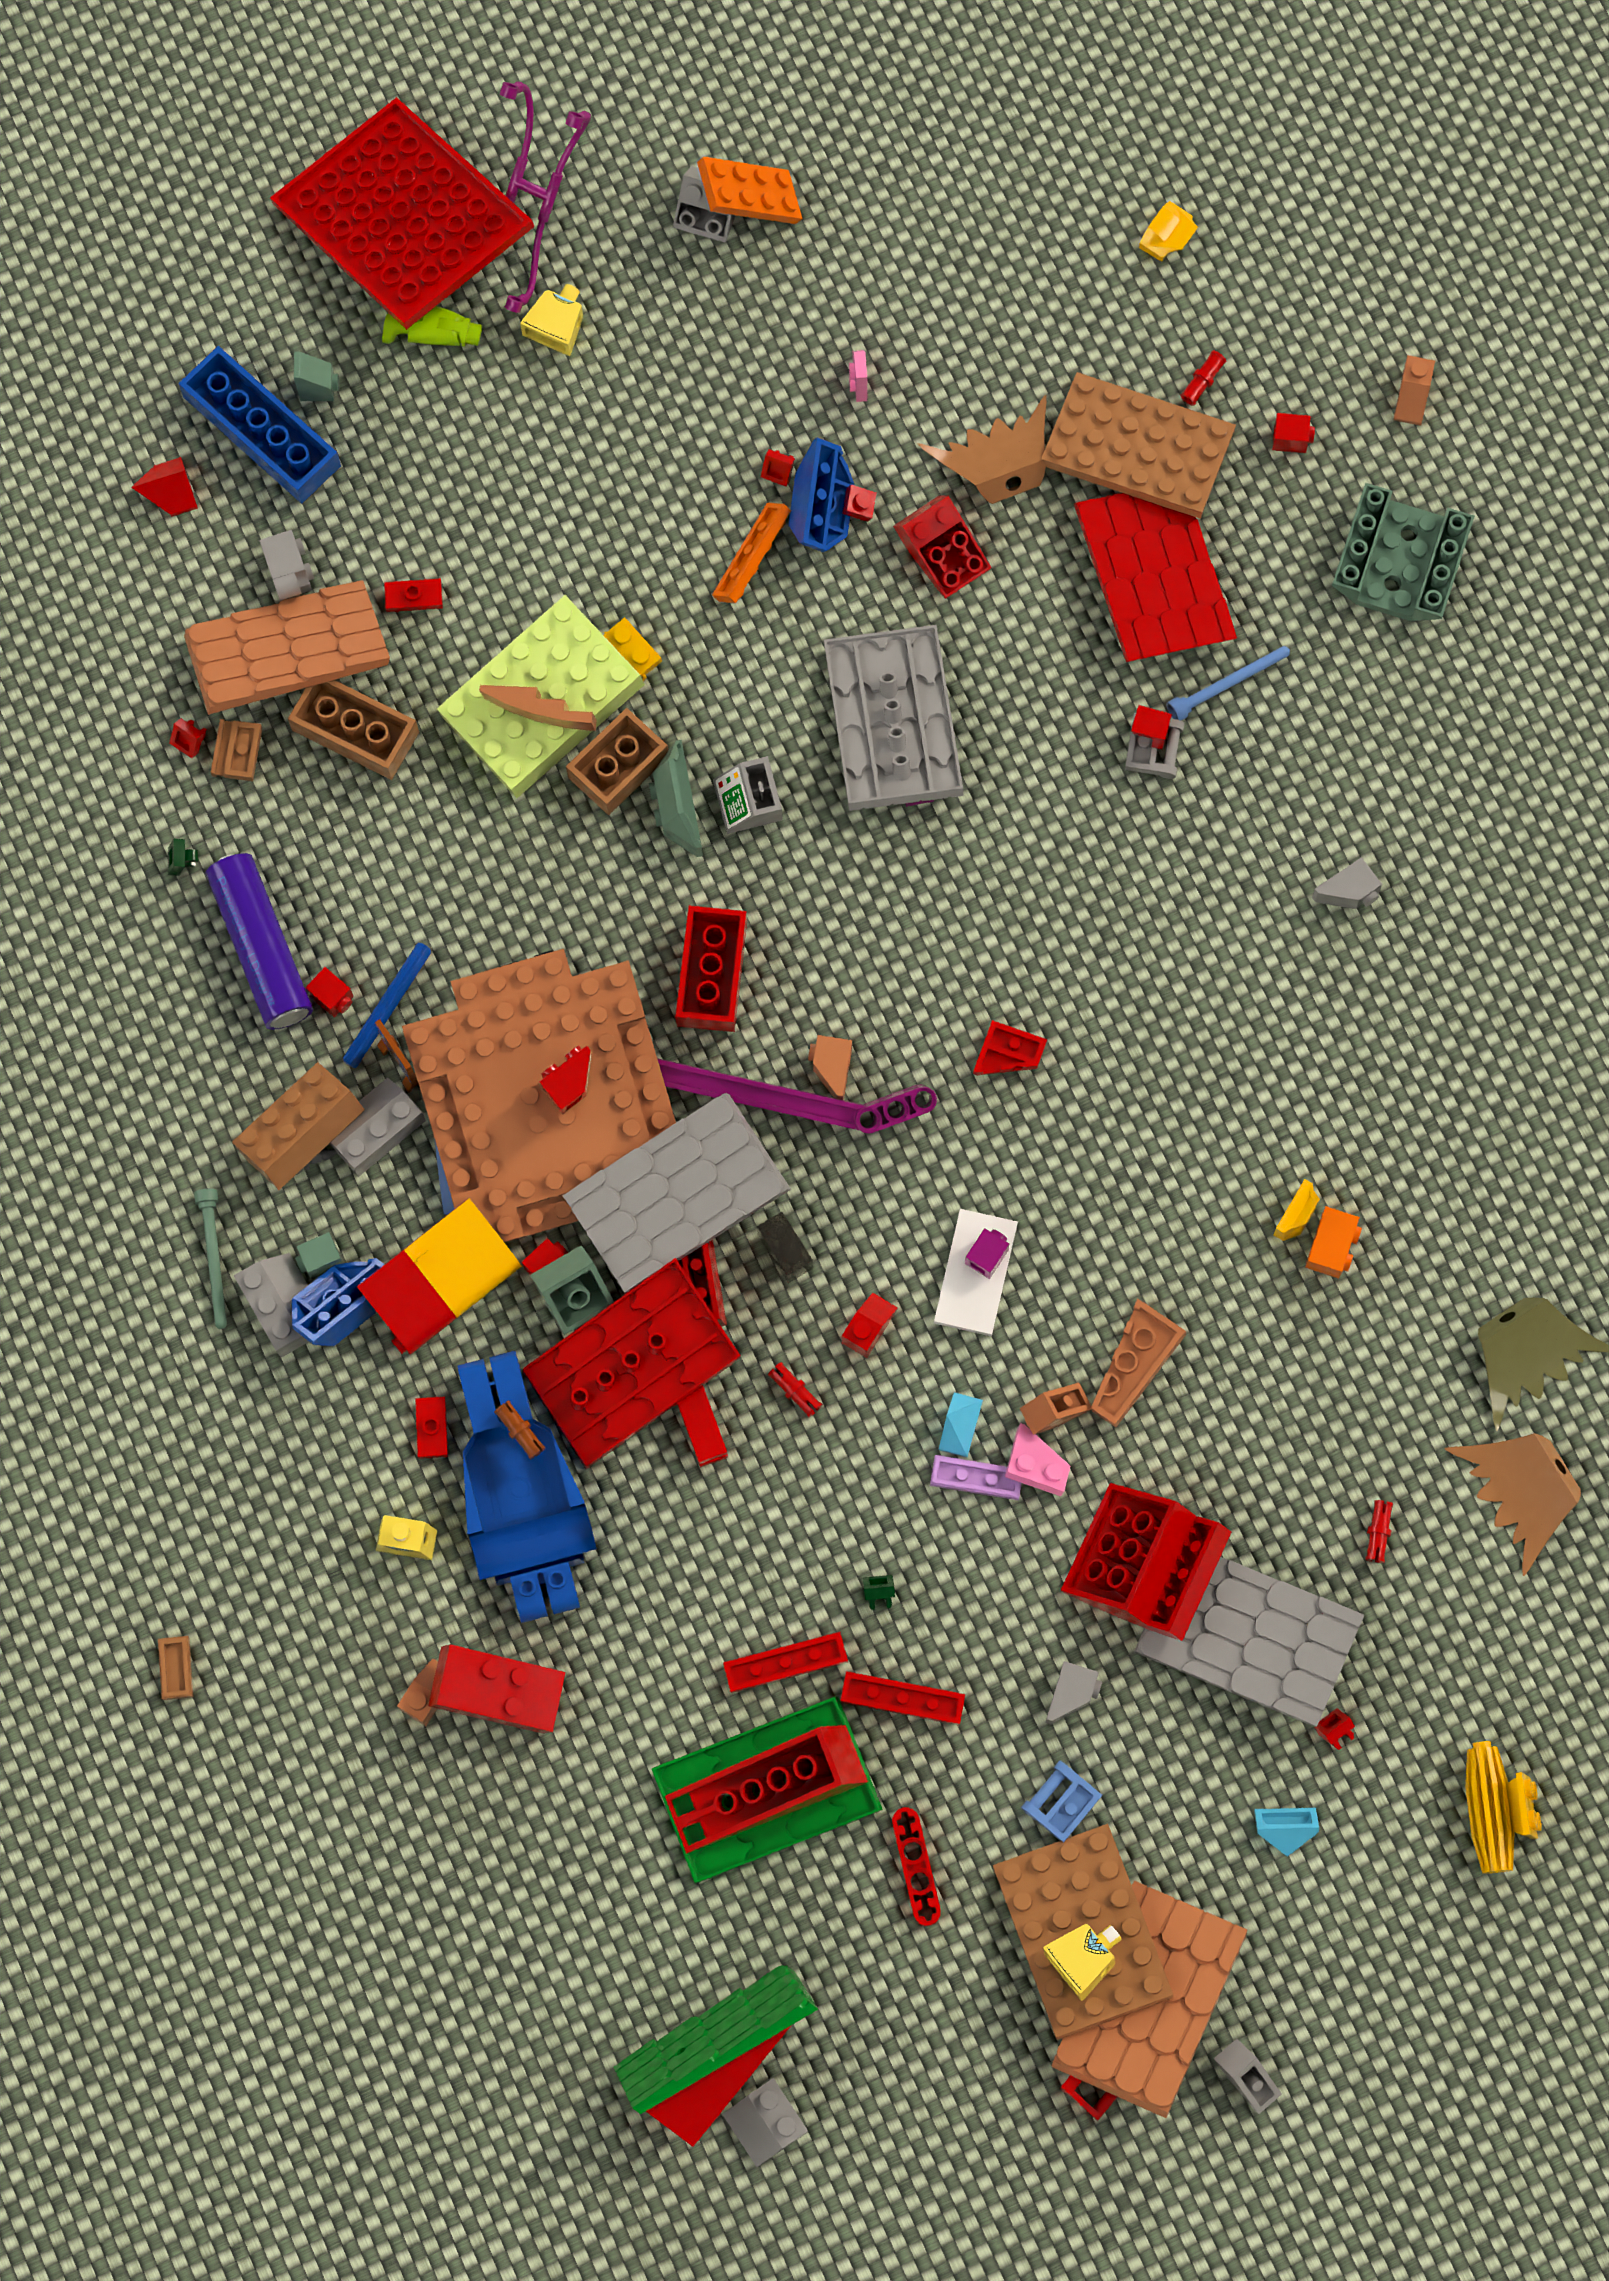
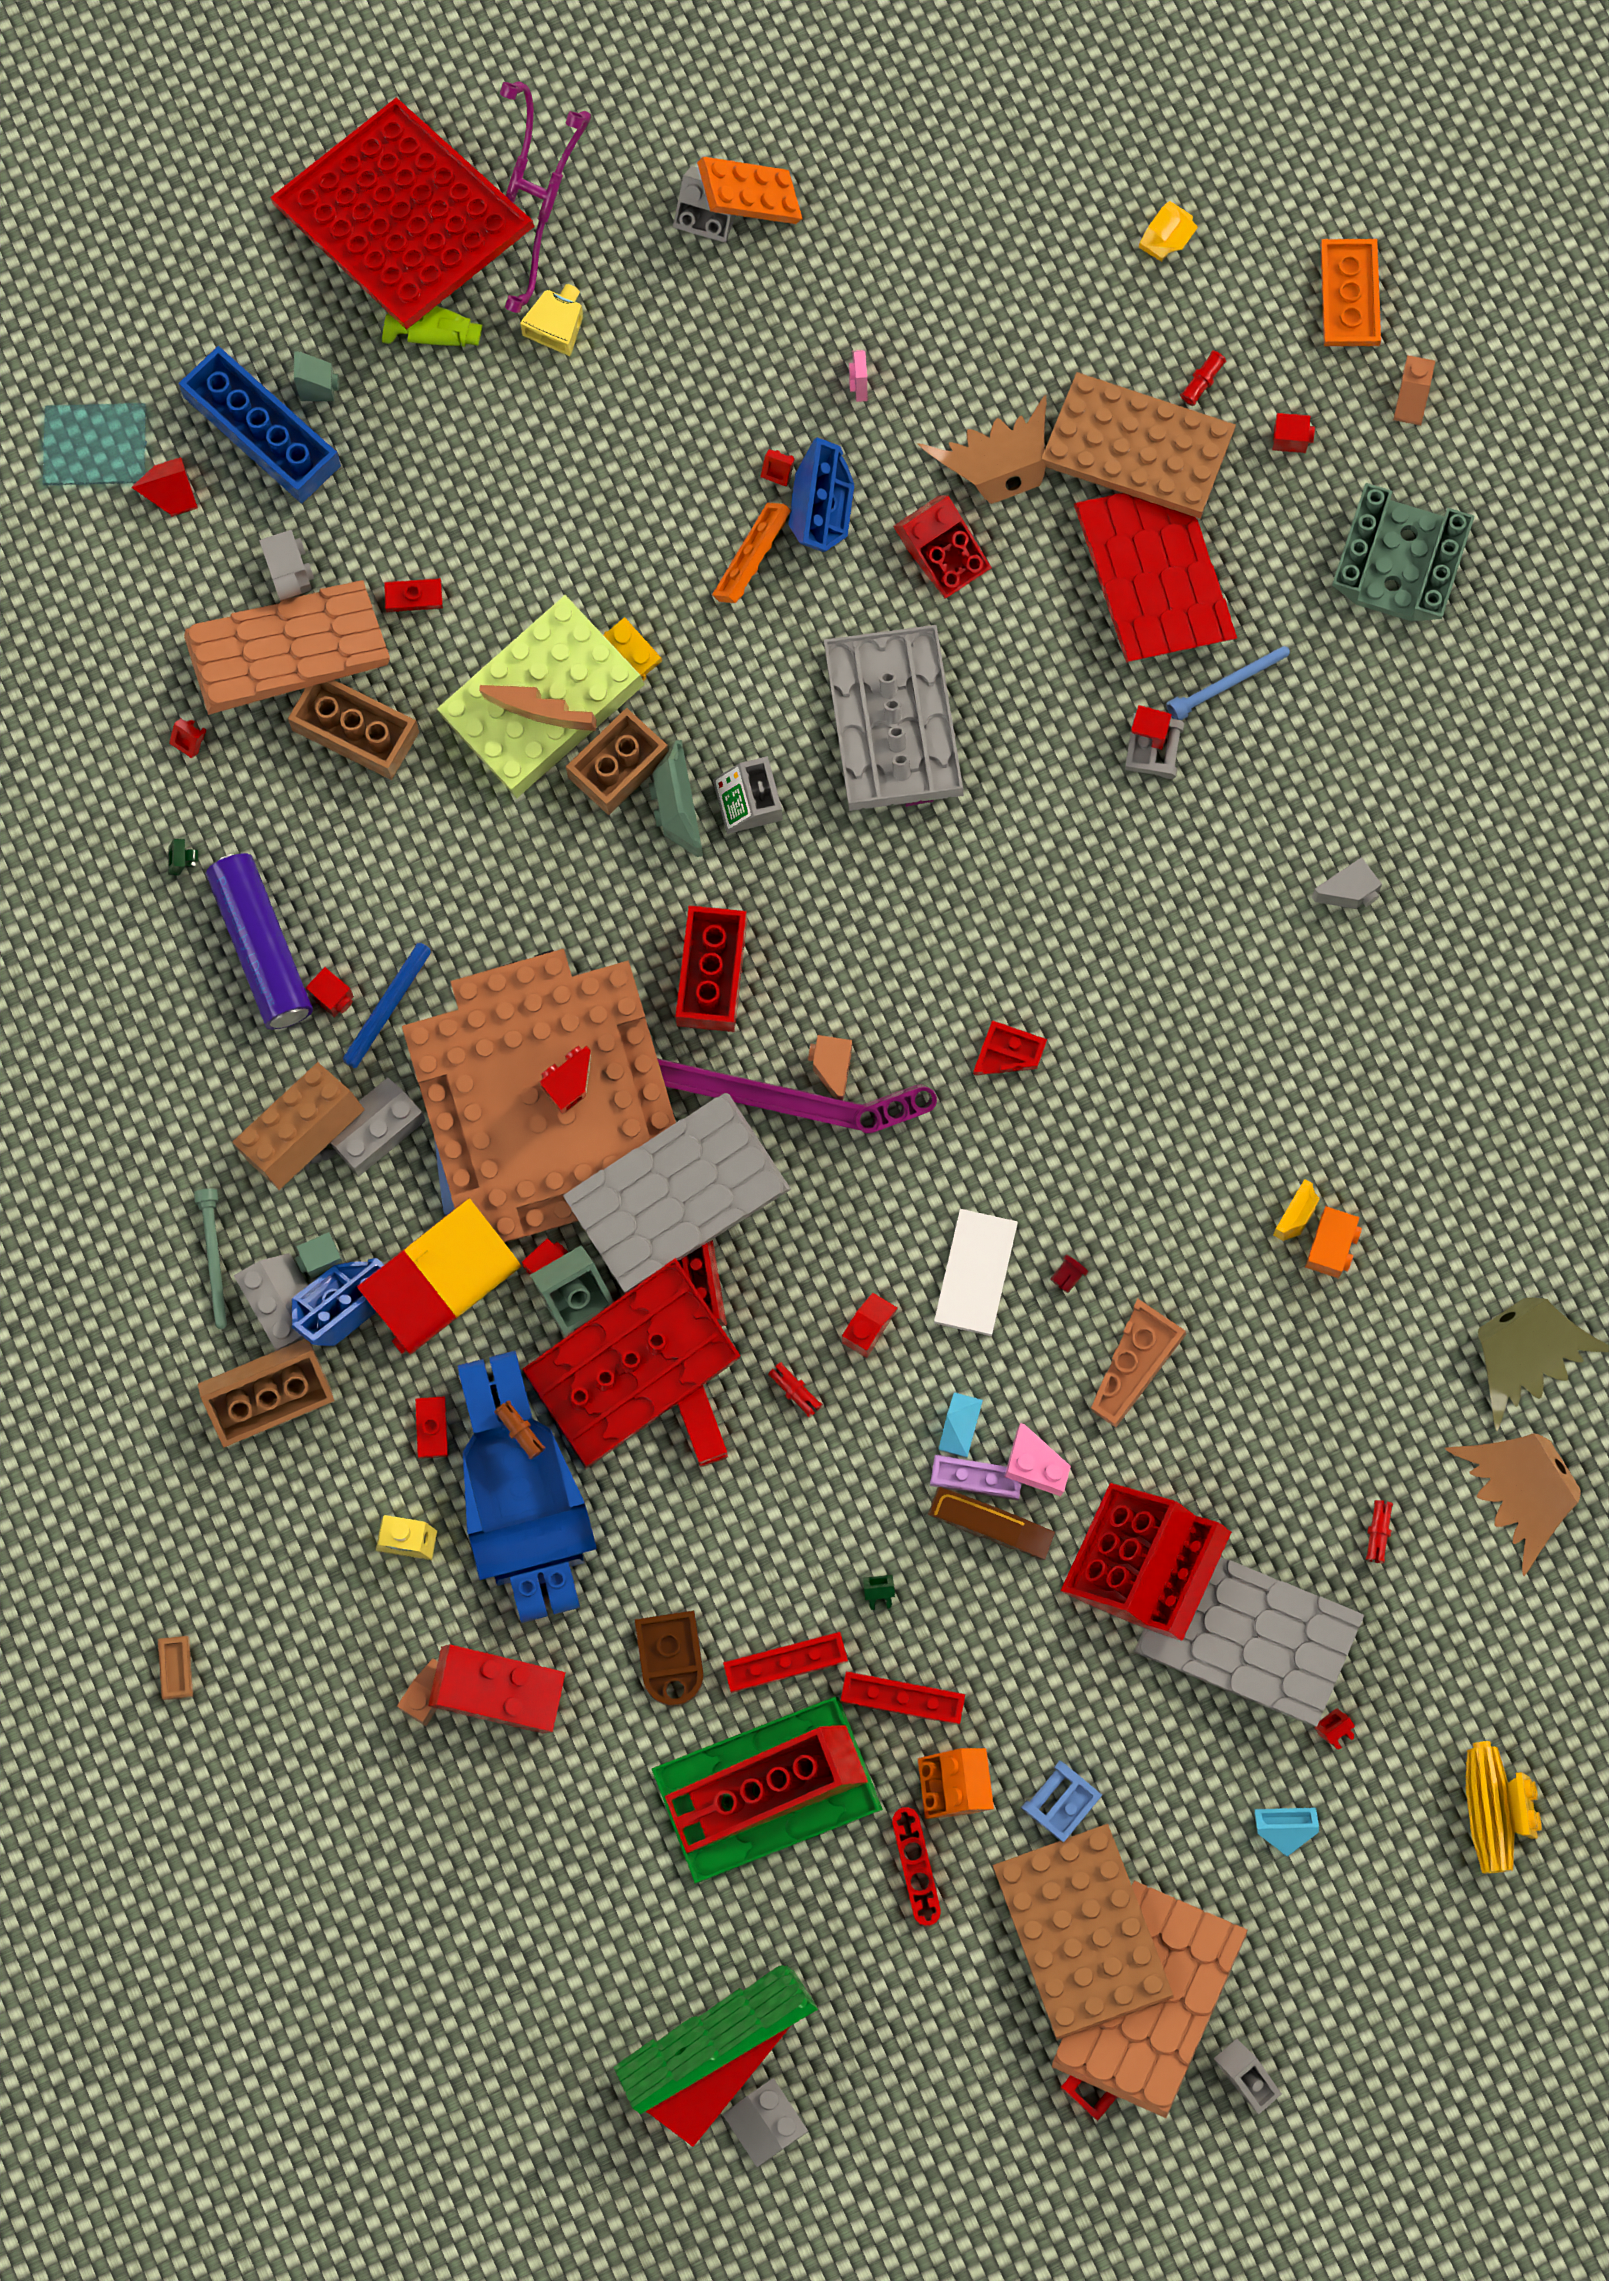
(94, 444): none -> clear light blue piece
(236, 750): medium nougat plate -> none
(265, 1392): none -> medium nougat brick
(389, 1043): dark orange flag -> none
(670, 1654): none -> reddish brown tile
(785, 1247): clear smoke brick -> none
(859, 503): plate -> none
(955, 1783): none -> orange slope
(987, 1252): magenta brick -> none
(991, 1523): none -> reddish brown slope
(1055, 1408): nougat slope -> none
(1068, 1274): none -> dark red bush
(1073, 1691): light grey slope -> none
(1083, 1957): light yellow torso -> none
(1350, 292): none -> orange plate

